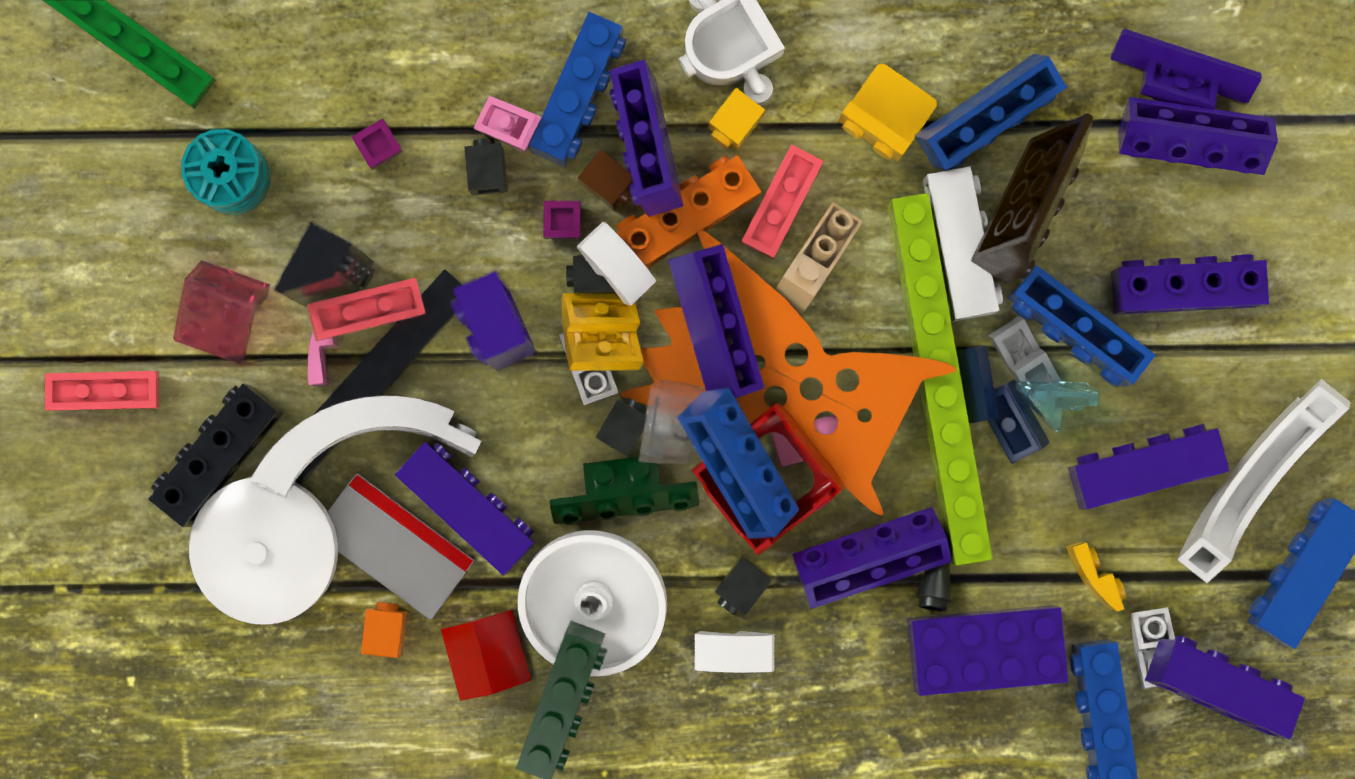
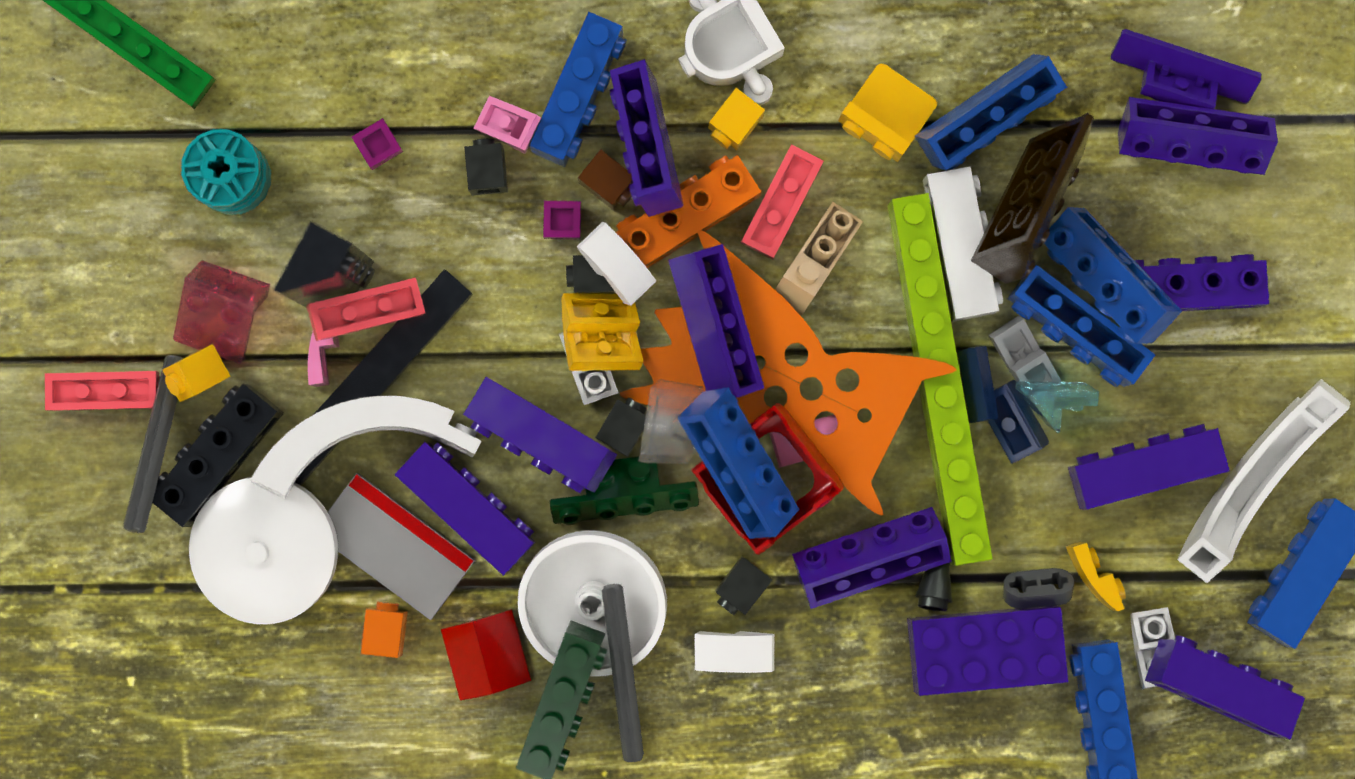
(151, 455): none -> dark grey axle
(195, 373): none -> yellow brick
(494, 320): dark purple brick -> none
(539, 435): none -> dark purple brick
(622, 672): none -> dark grey axle
(1038, 588): none -> dark grey beam
(1110, 276): none -> blue brick

